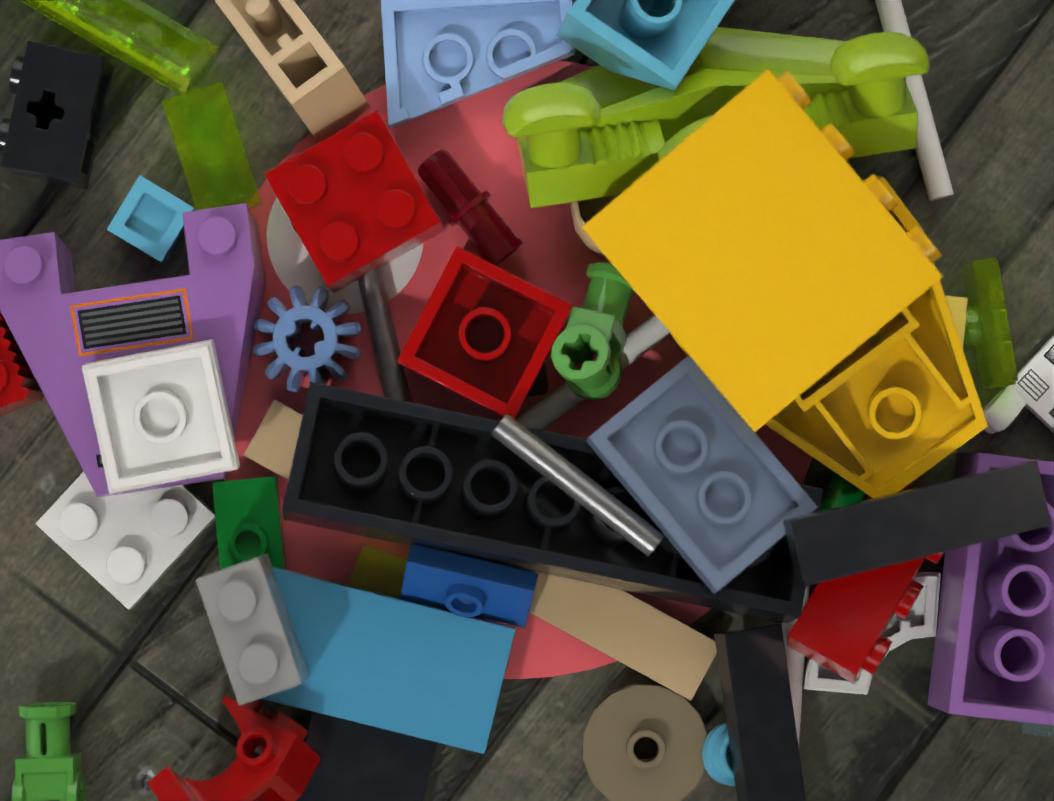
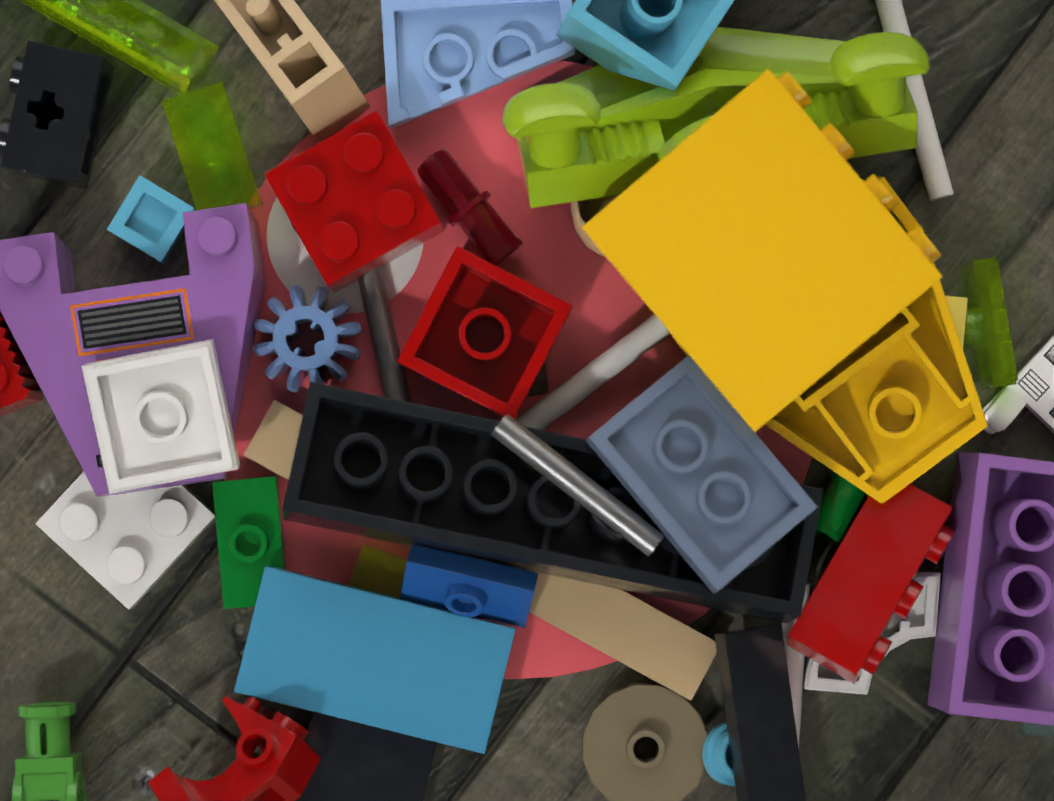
(253, 629): light grey brick -> none
(595, 331): bright green connector -> none
(916, 523): black tile -> none

